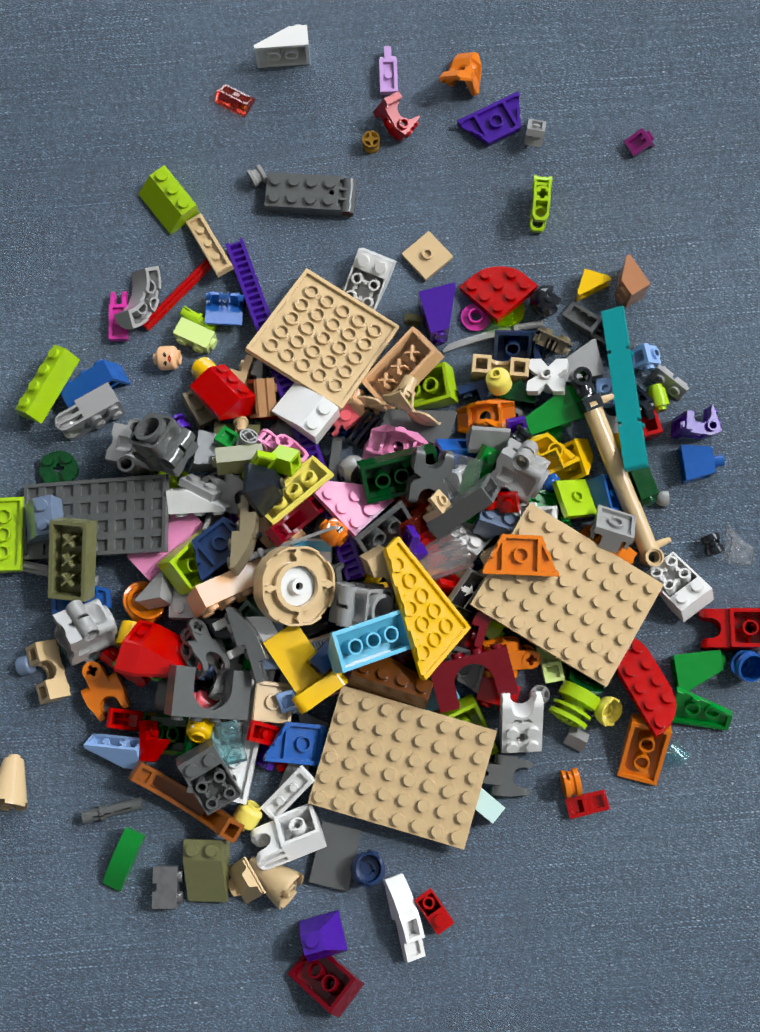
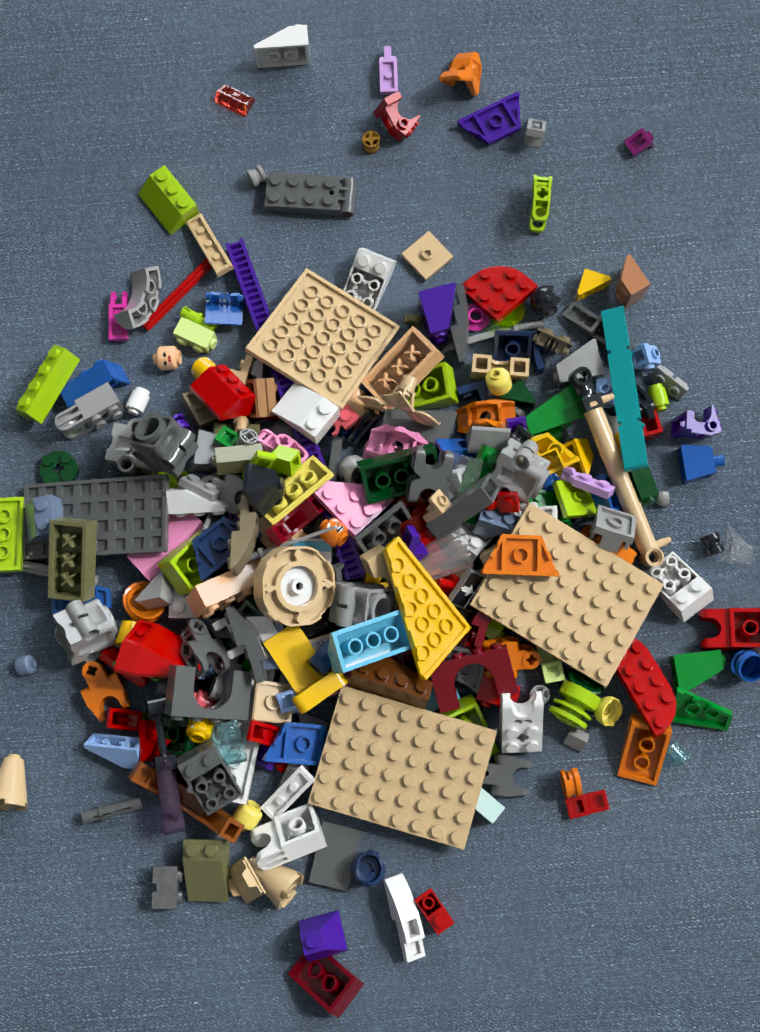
(47, 655): tan arch -> none
(123, 858): green slope -> none
(137, 401): none -> white brick
(165, 767): none -> piece
(461, 330): none -> dark grey slope
(547, 377): white plant -> none
(587, 483): none -> lavender hinge

